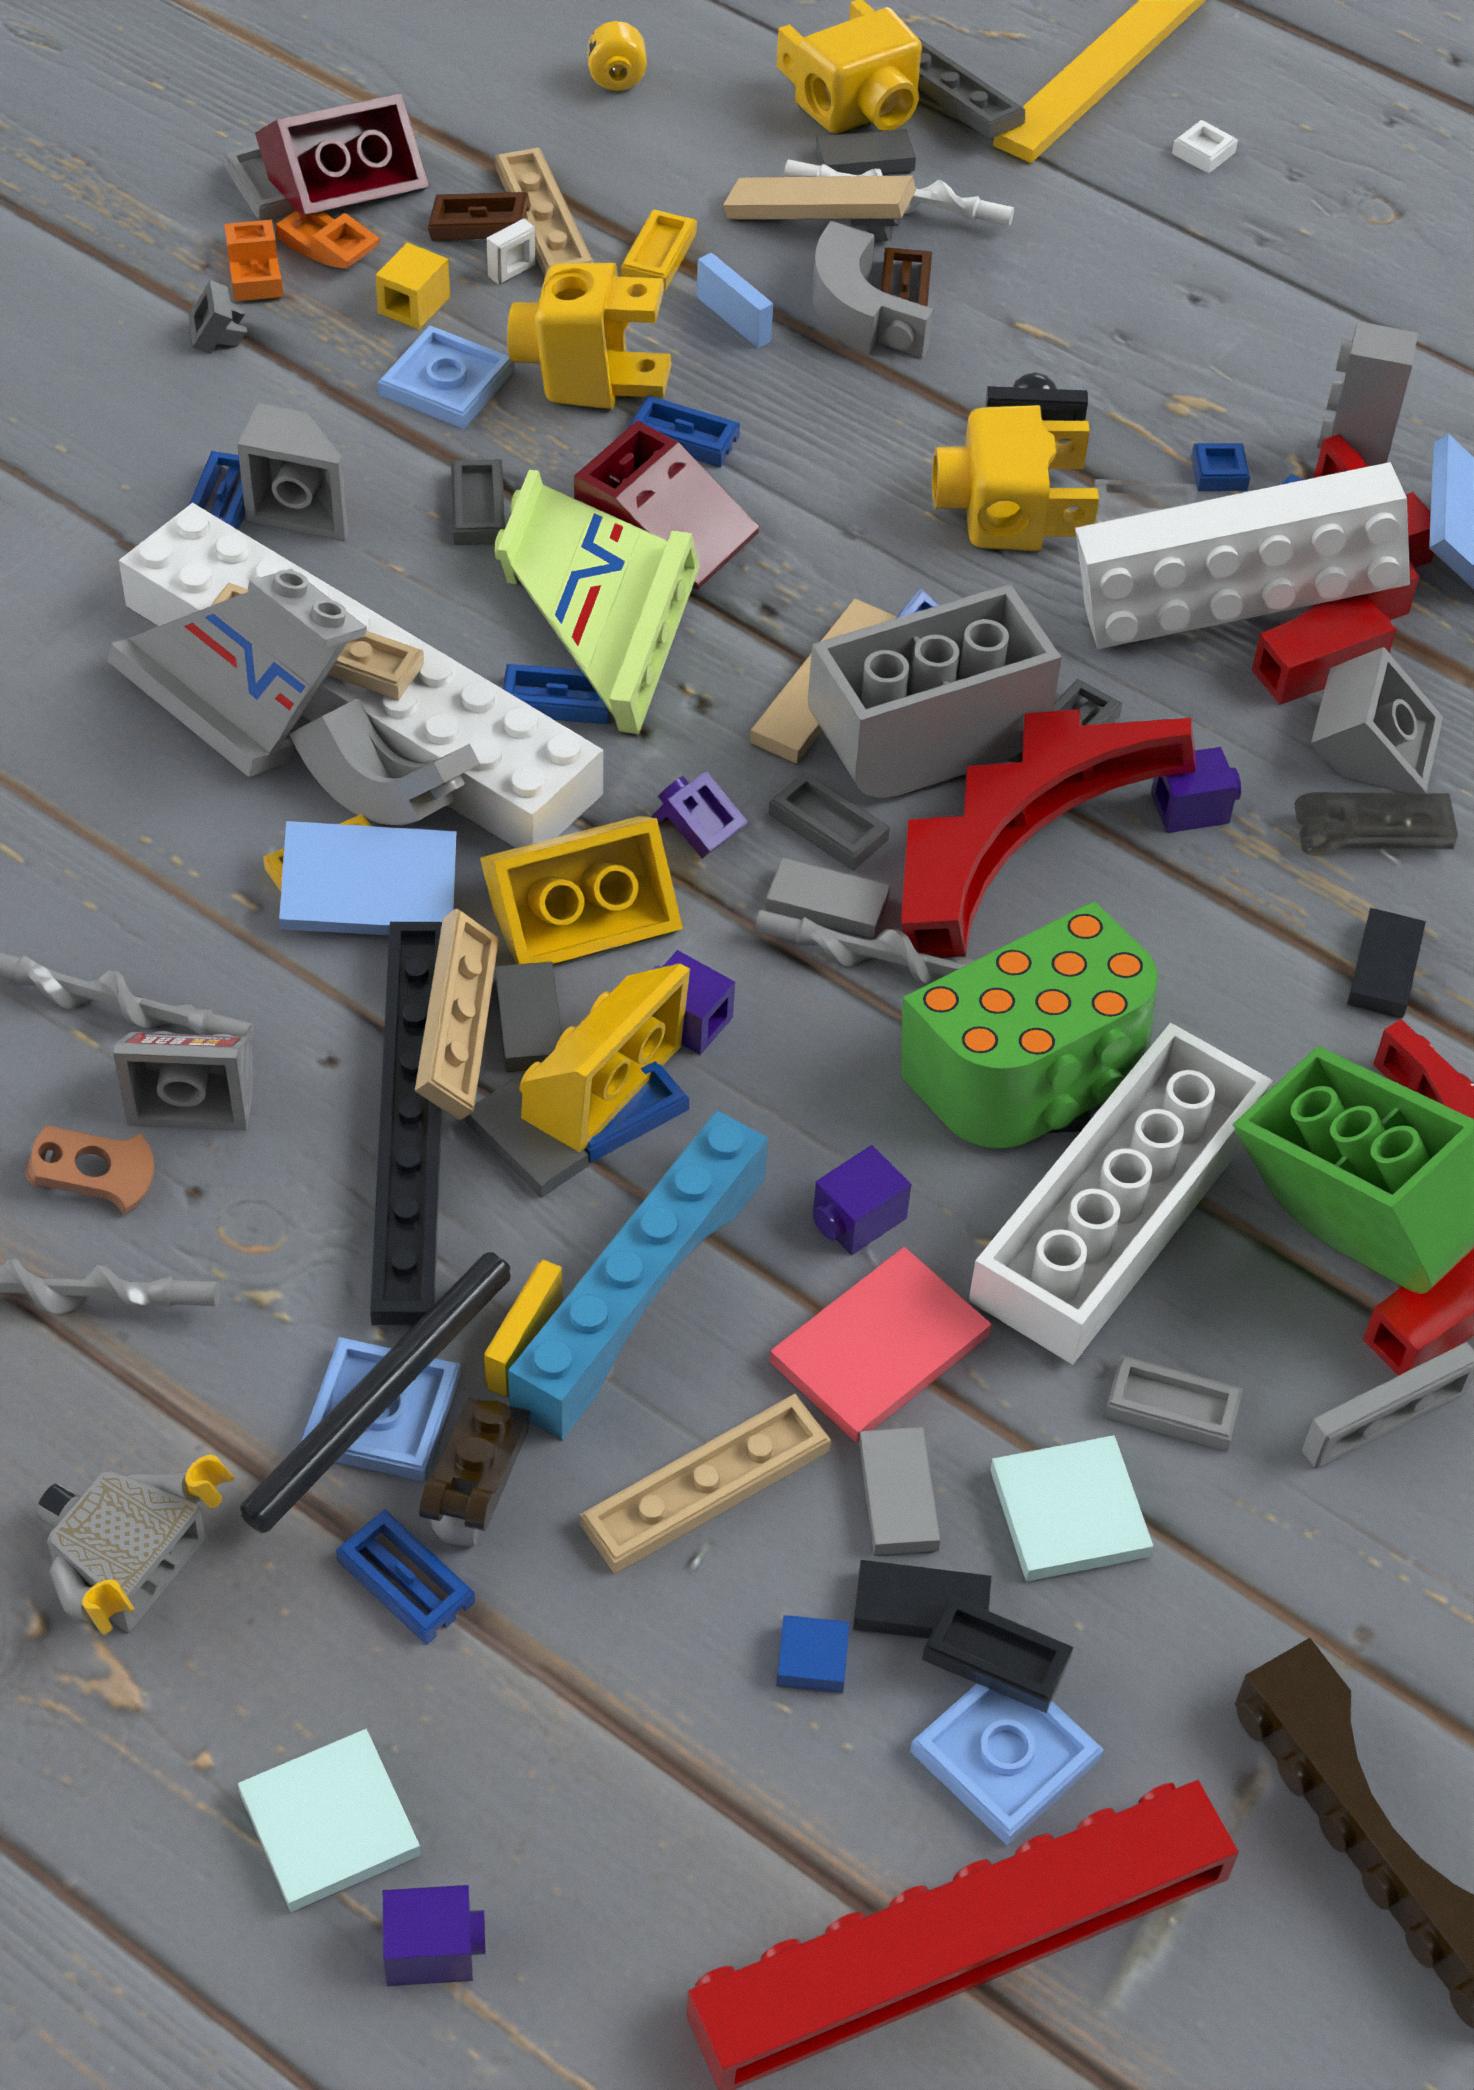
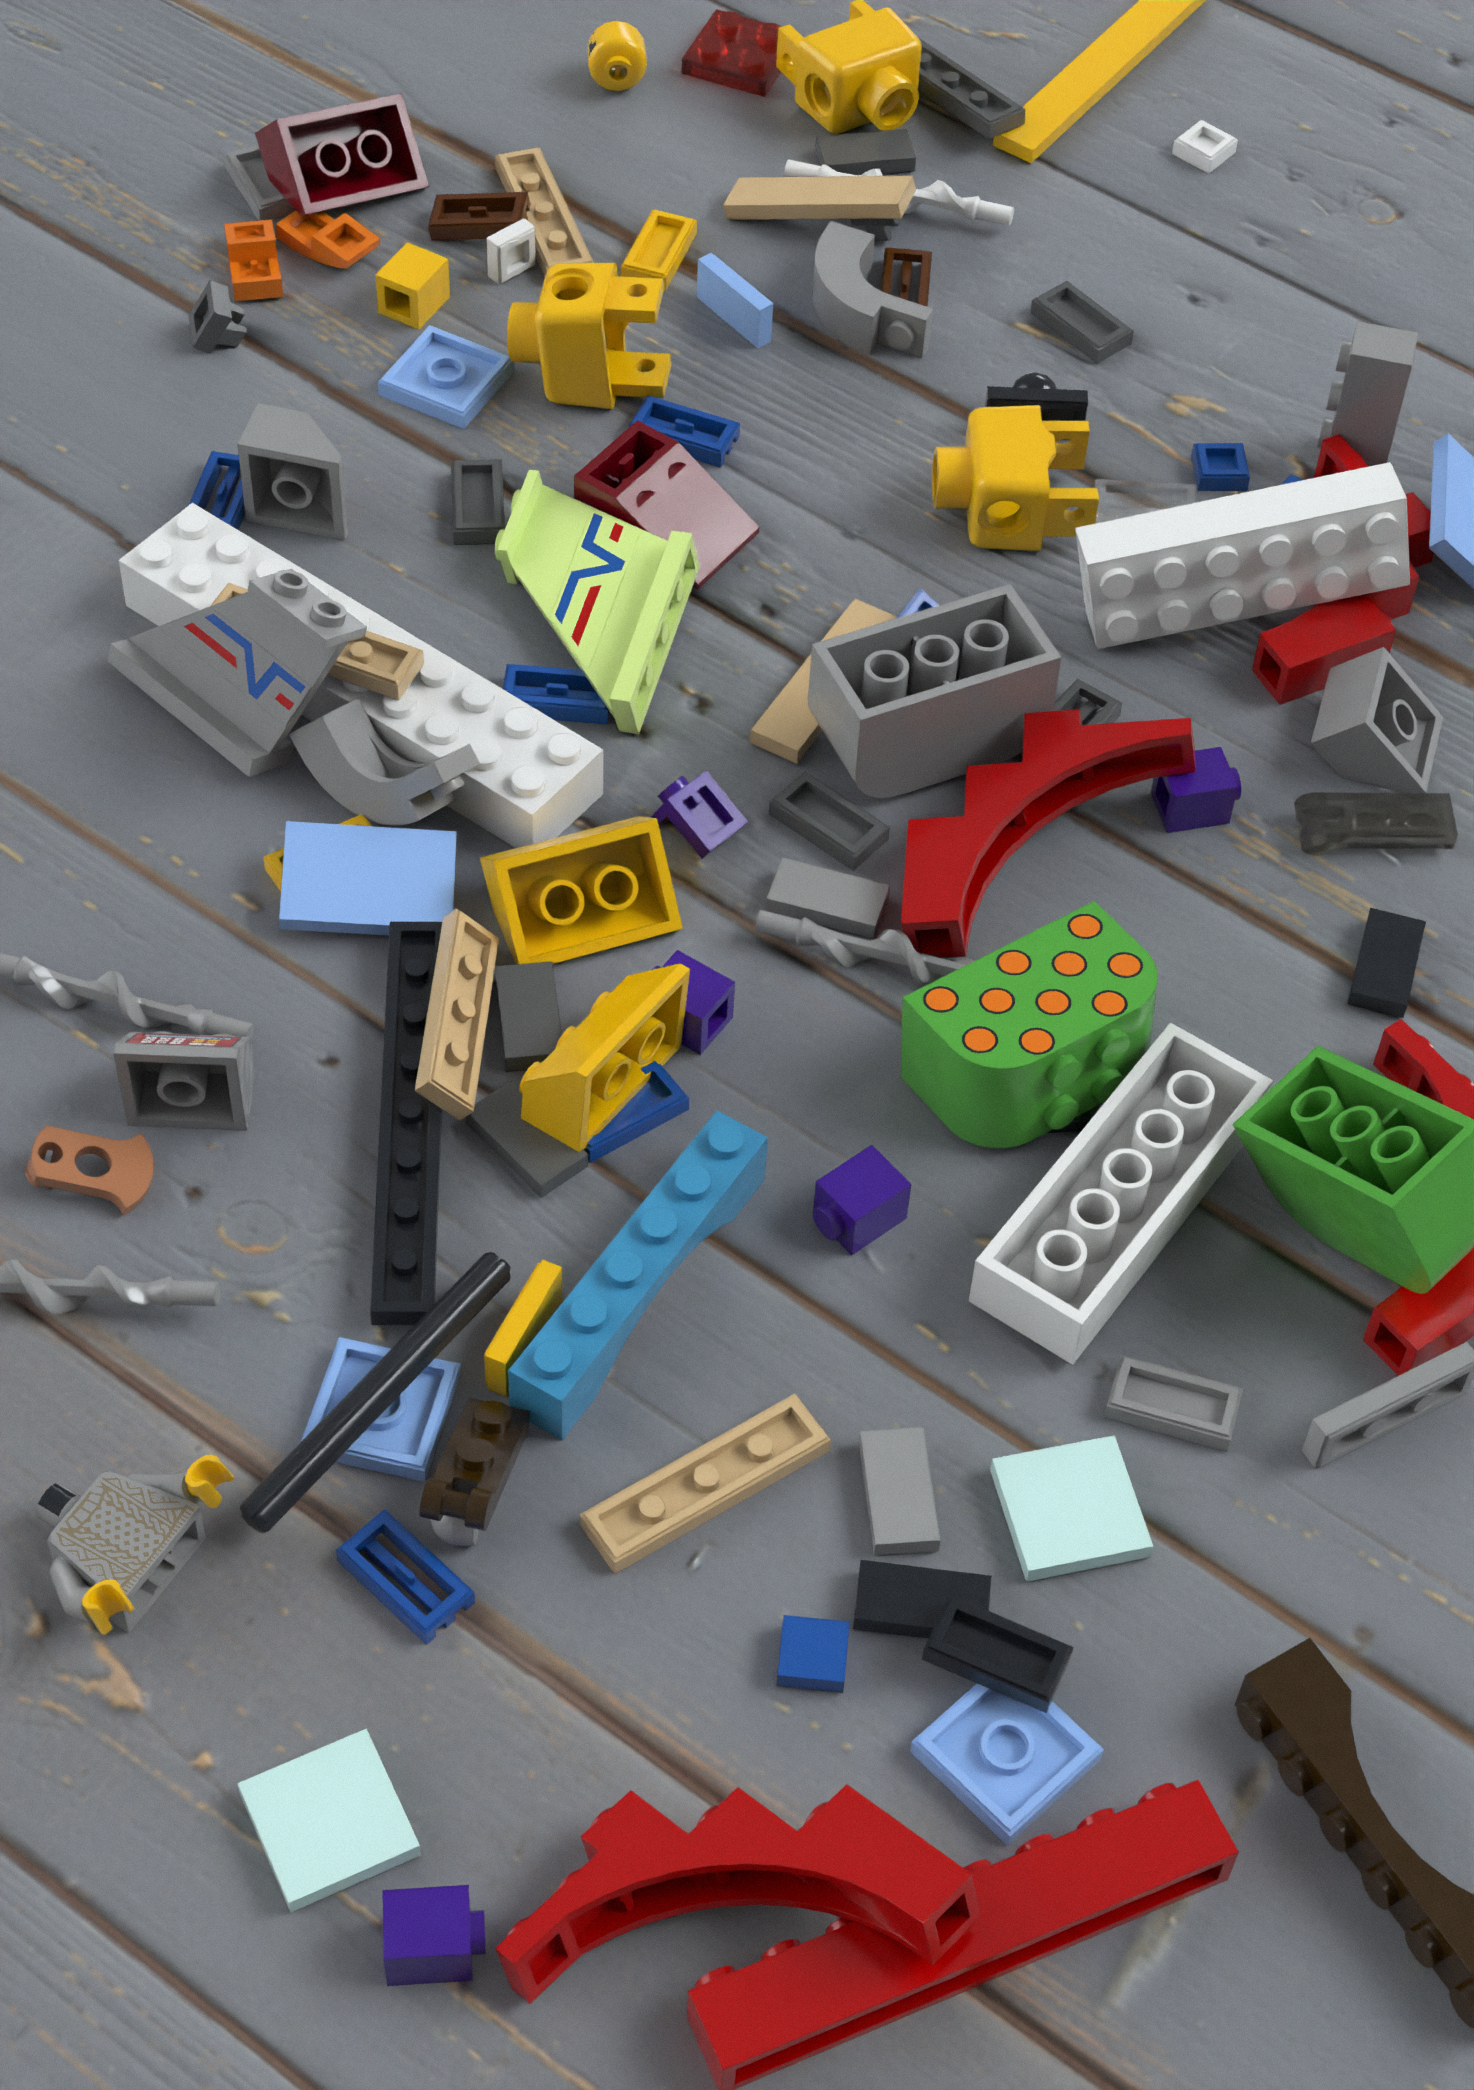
(647, 1869): none -> red arch
(735, 53): none -> clear red plate
(880, 1344): coral tile -> none
(1081, 322): none -> dark grey tile

